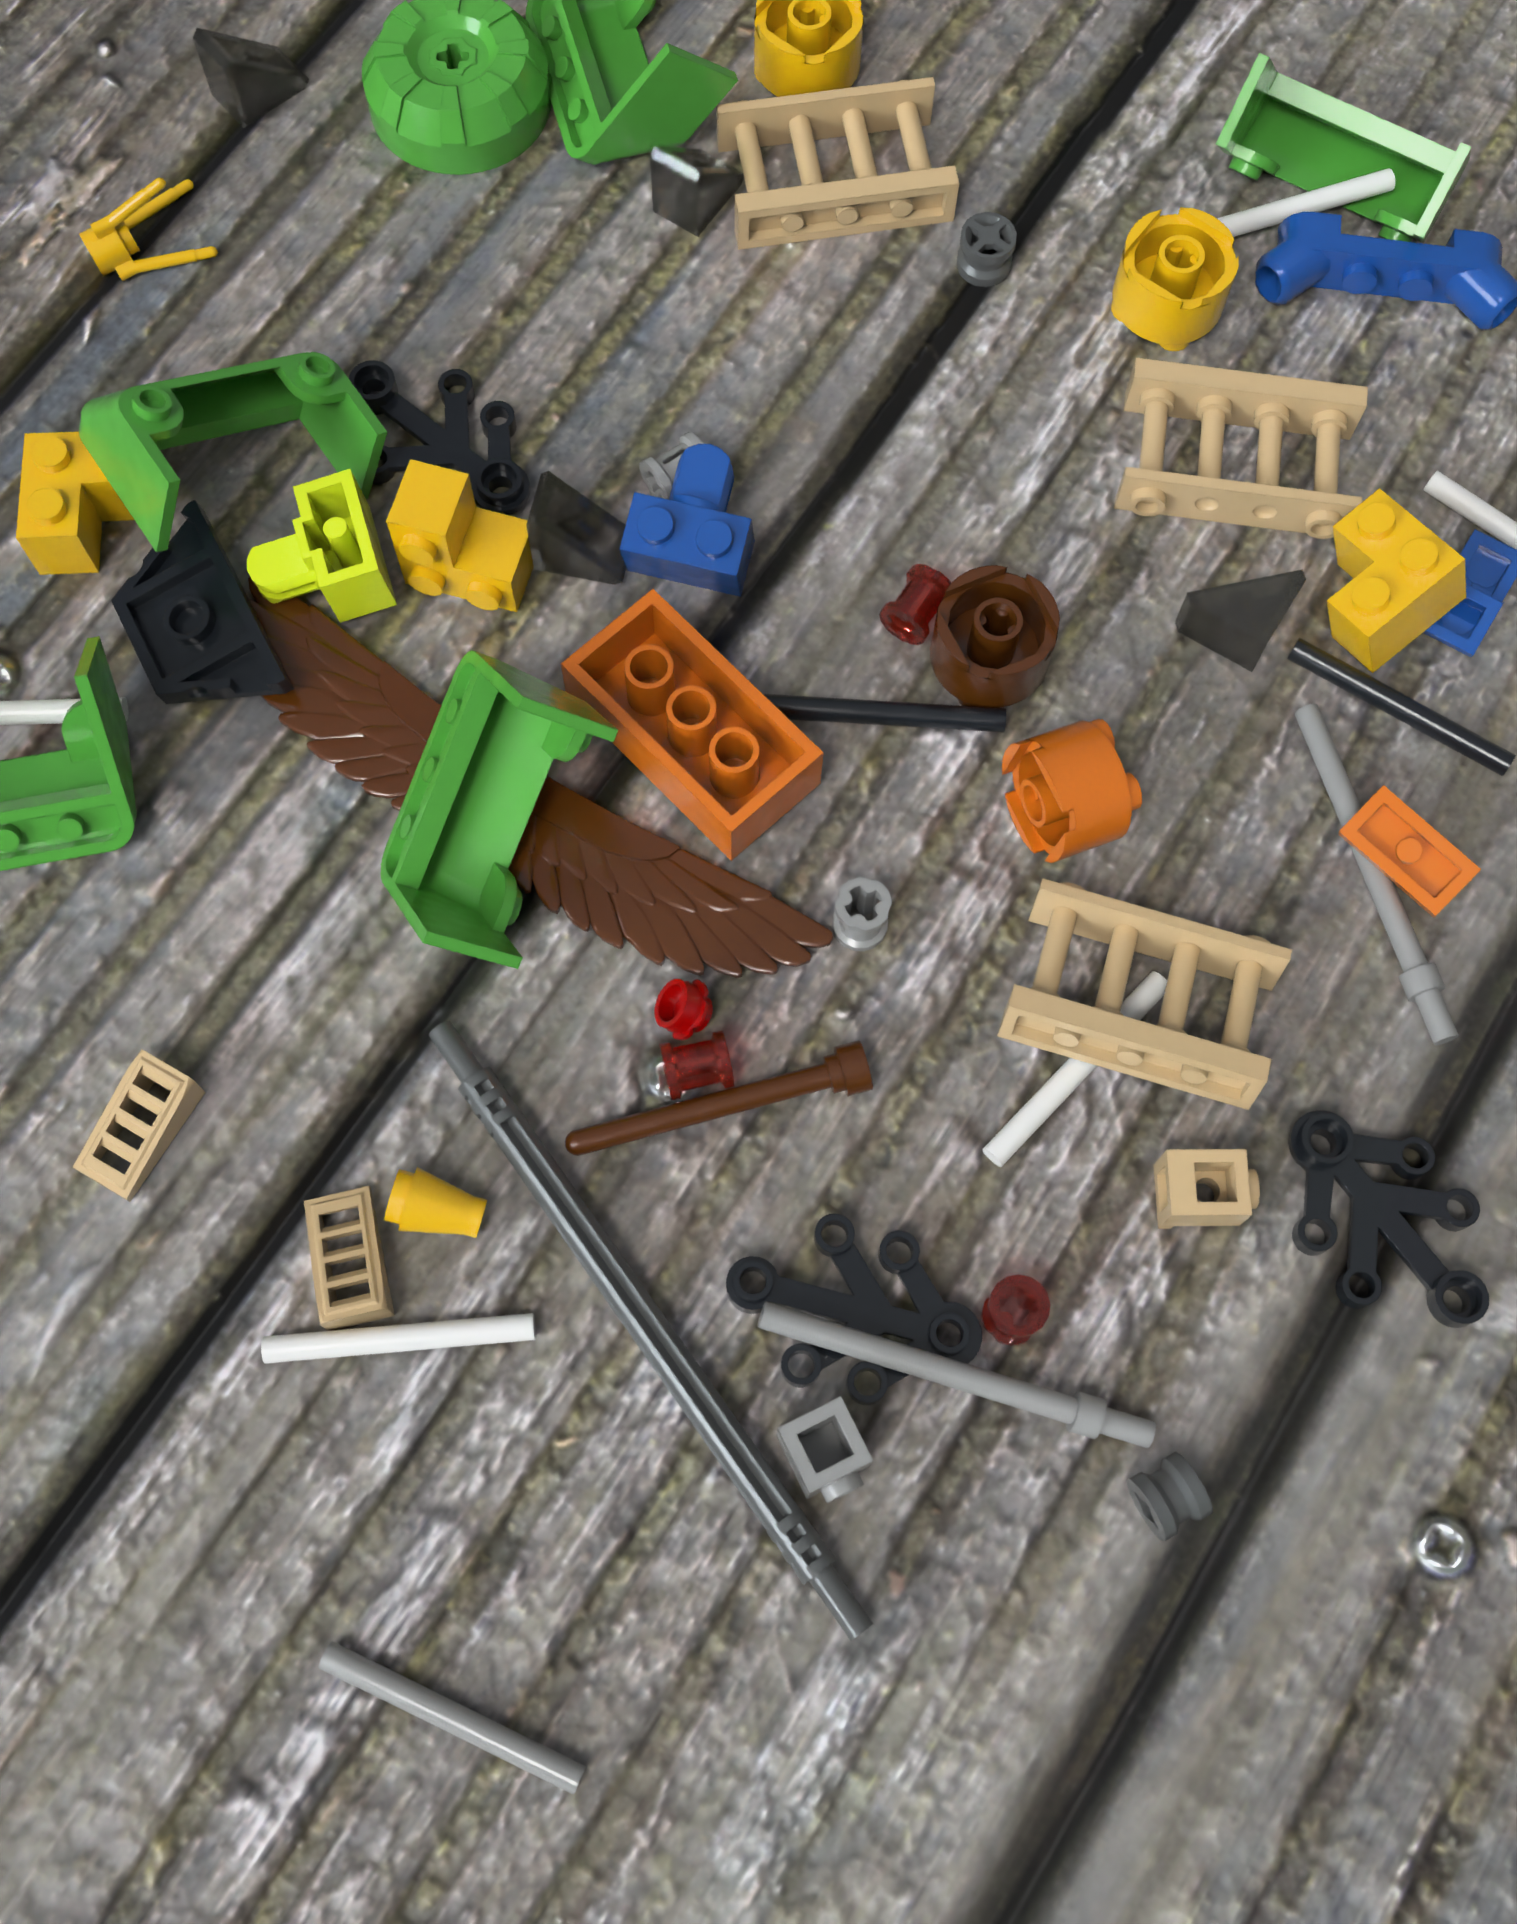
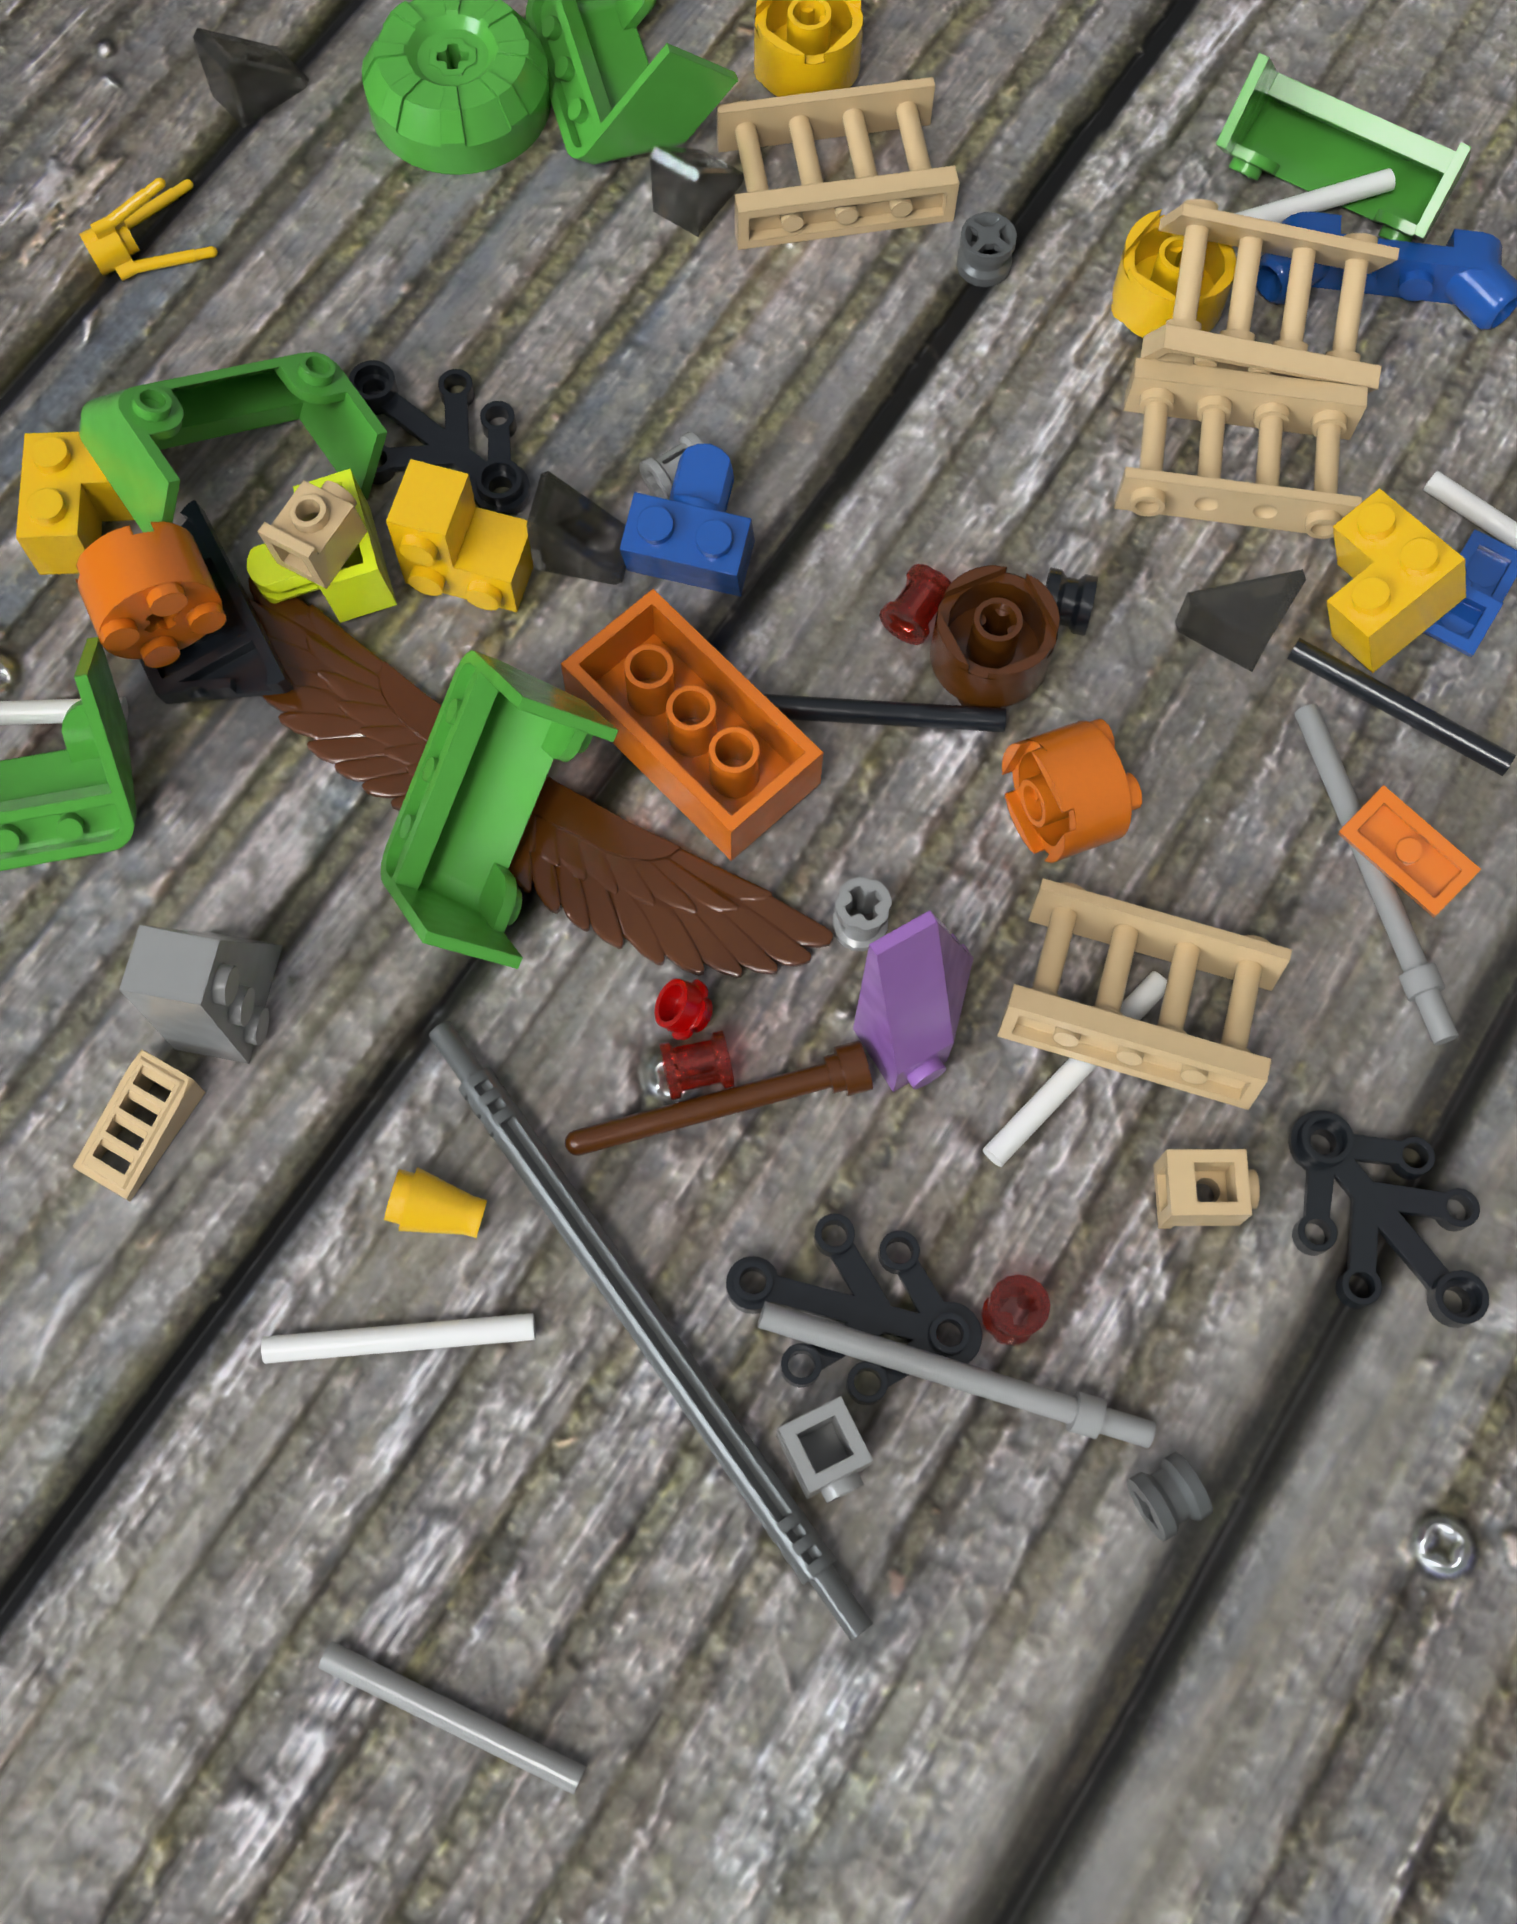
(148, 593): none -> orange brick
(202, 989): none -> light grey wedge
(315, 532): none -> tan brick
(359, 1309): tan slope -> none
(912, 1000): none -> medium lavender wedge
(1073, 598): none -> black wheel
(1236, 347): none -> tan fence

